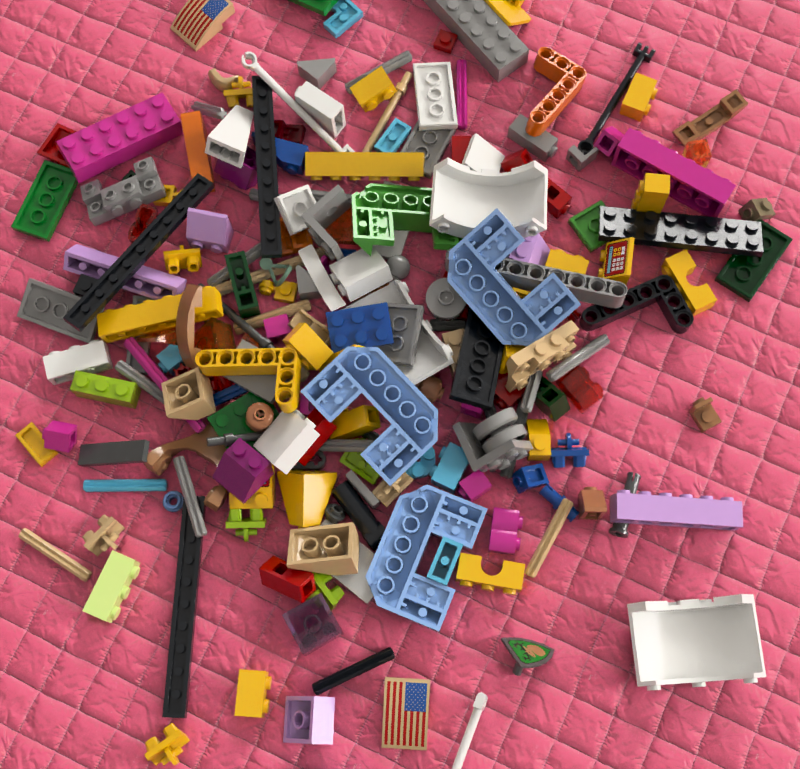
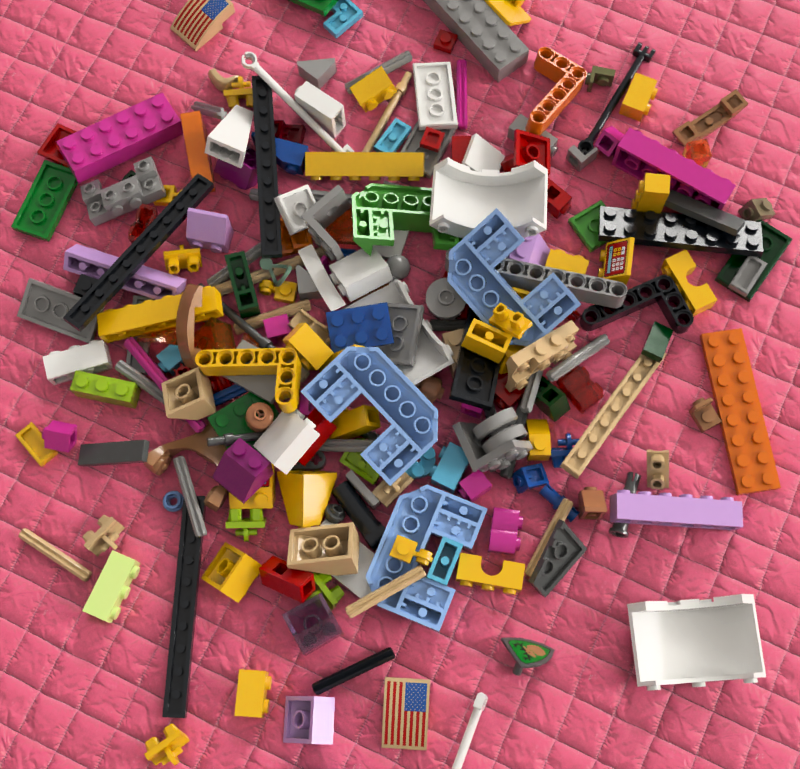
(125, 485): medium azure axle -> none
(232, 572): none -> yellow slope
(385, 591): none -> tan axle
(404, 550): none -> yellow plate
(432, 139): none -> red plate
(486, 340): none -> yellow brick
(509, 321): none -> yellow hips
(530, 148): none -> red slope
(557, 558): none -> dark grey wing
(599, 76): none -> olive bracket
(609, 415): none -> tan tile
(657, 341): none -> tile
(658, 469): none -> tan hips
(704, 213): none -> dark grey tile
(740, 412): none -> orange plate
(747, 275): none -> light grey tile

